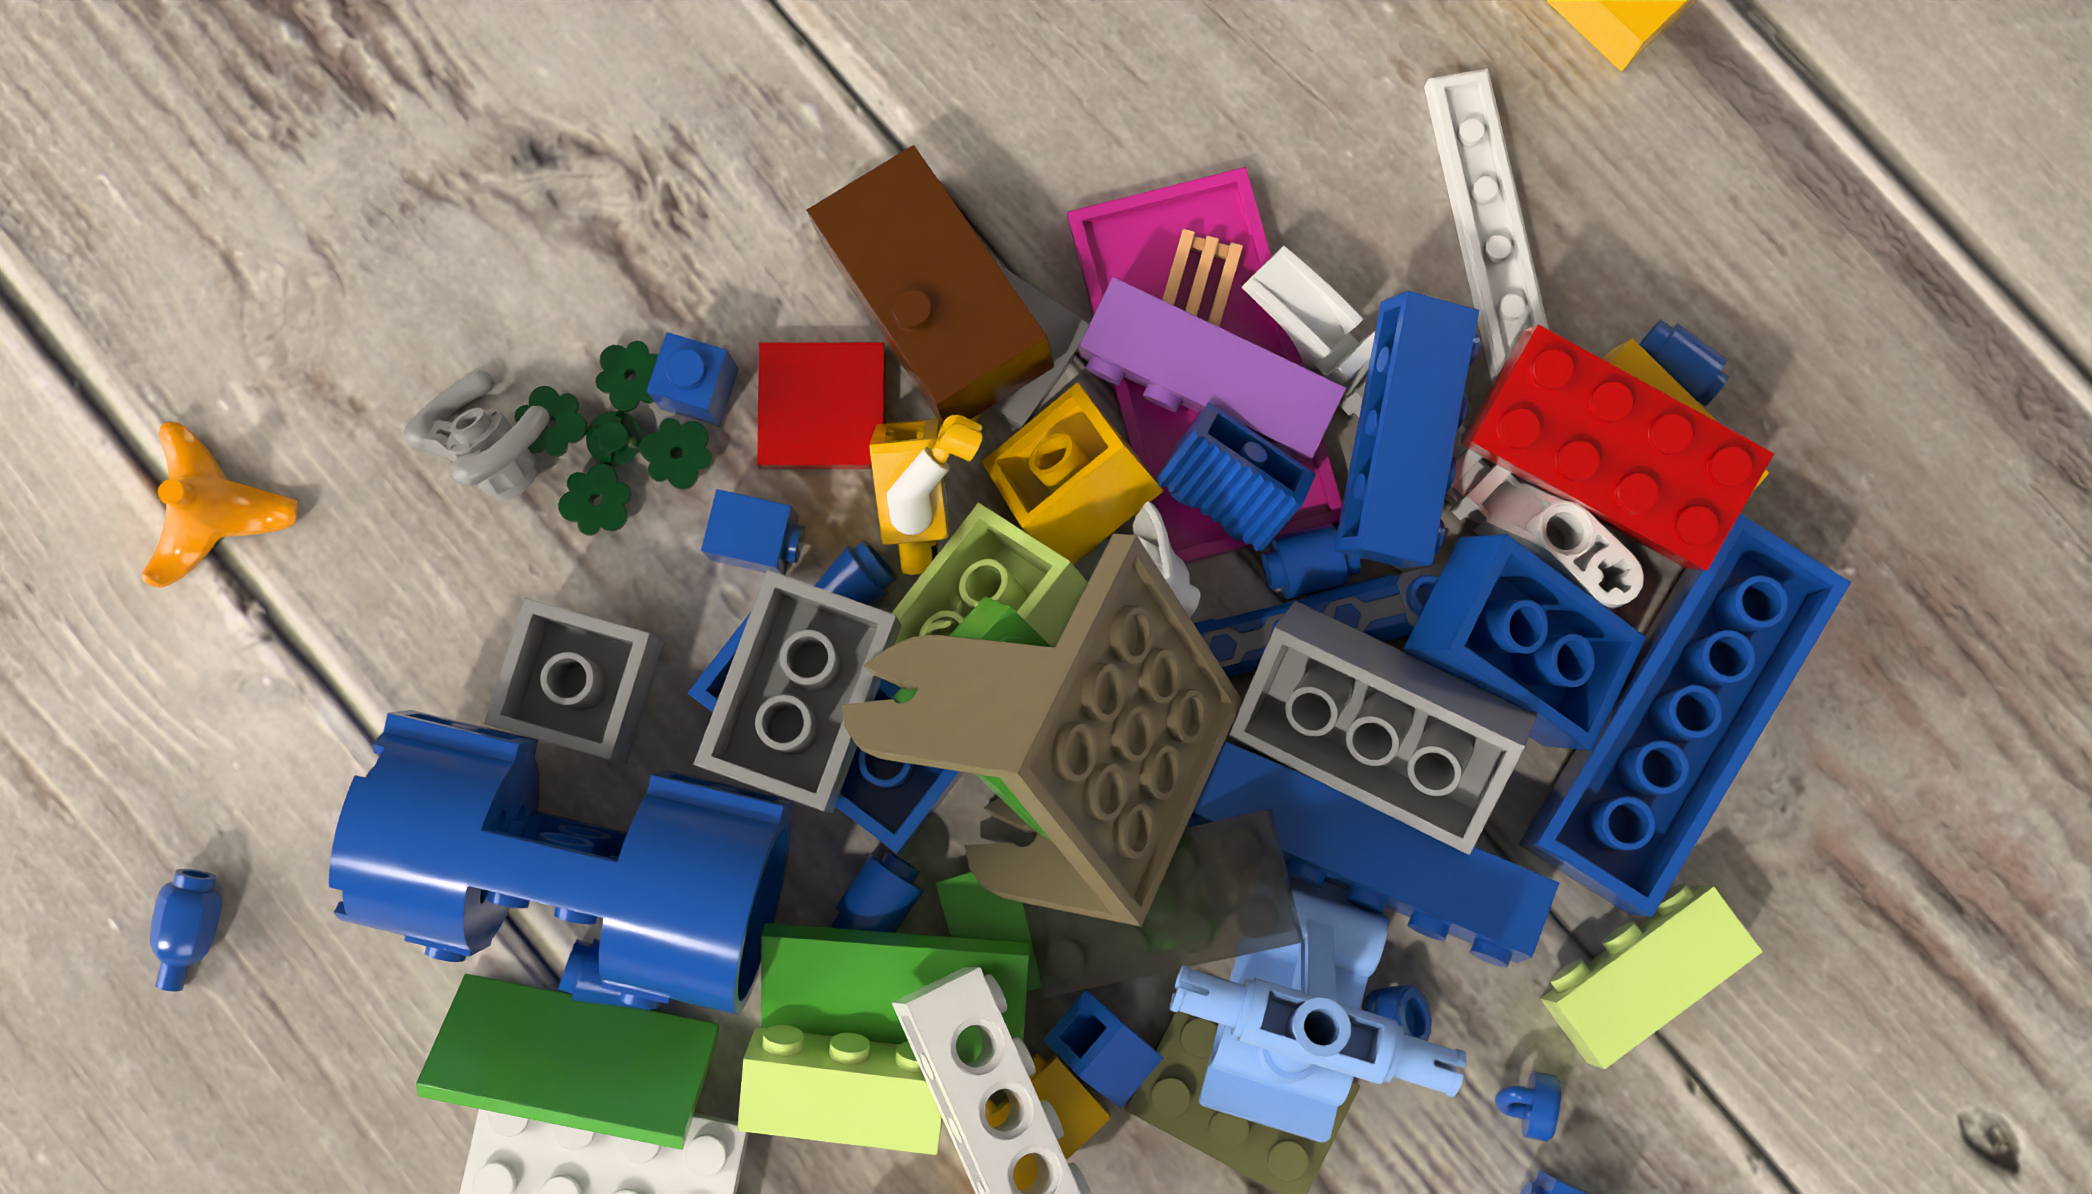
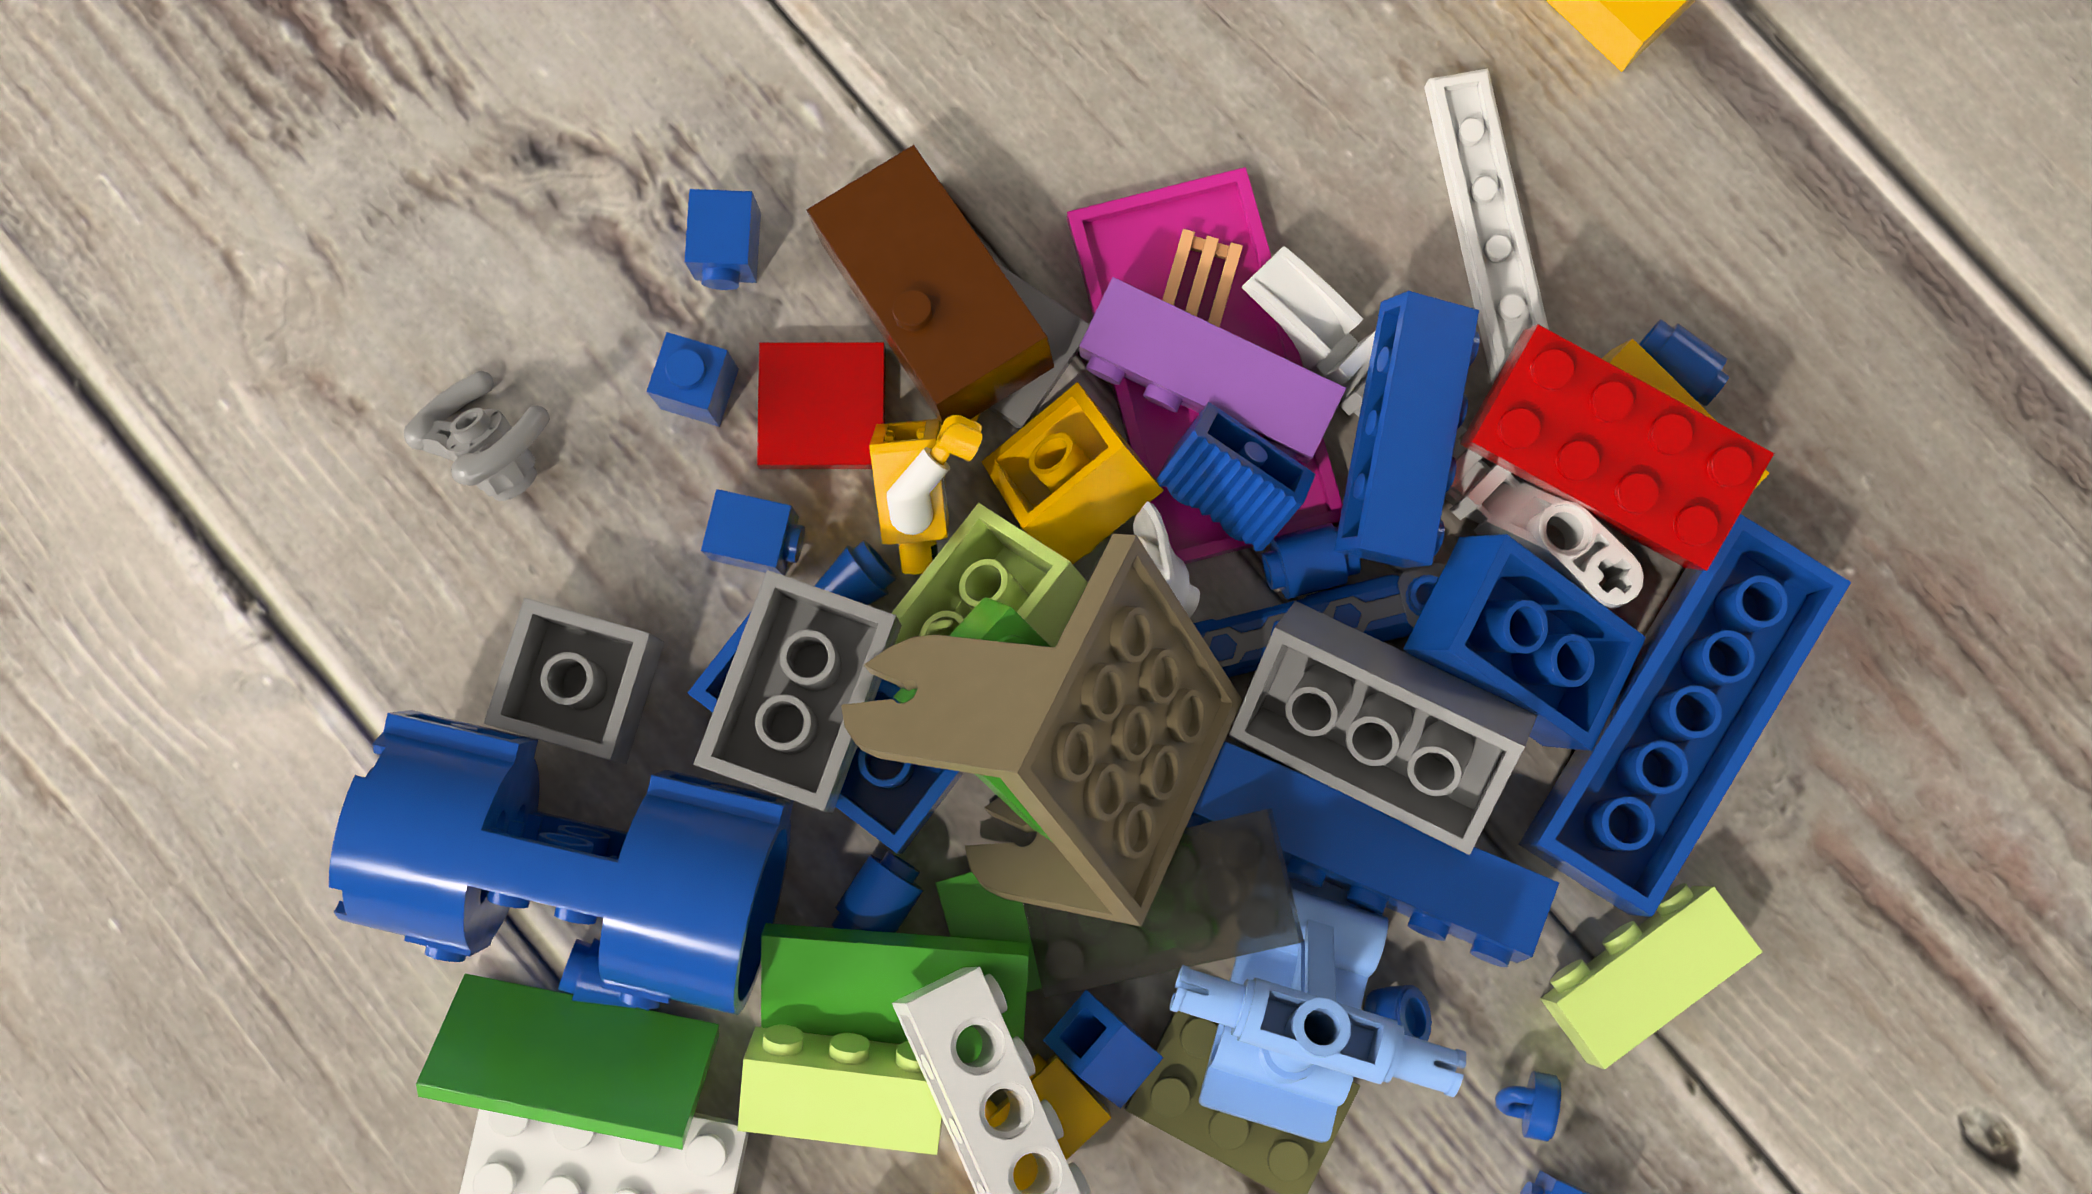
(184, 925): blue plant -> none
(205, 507): light orange piece -> none
(616, 440): dark green plant -> none
(722, 237): none -> blue brick

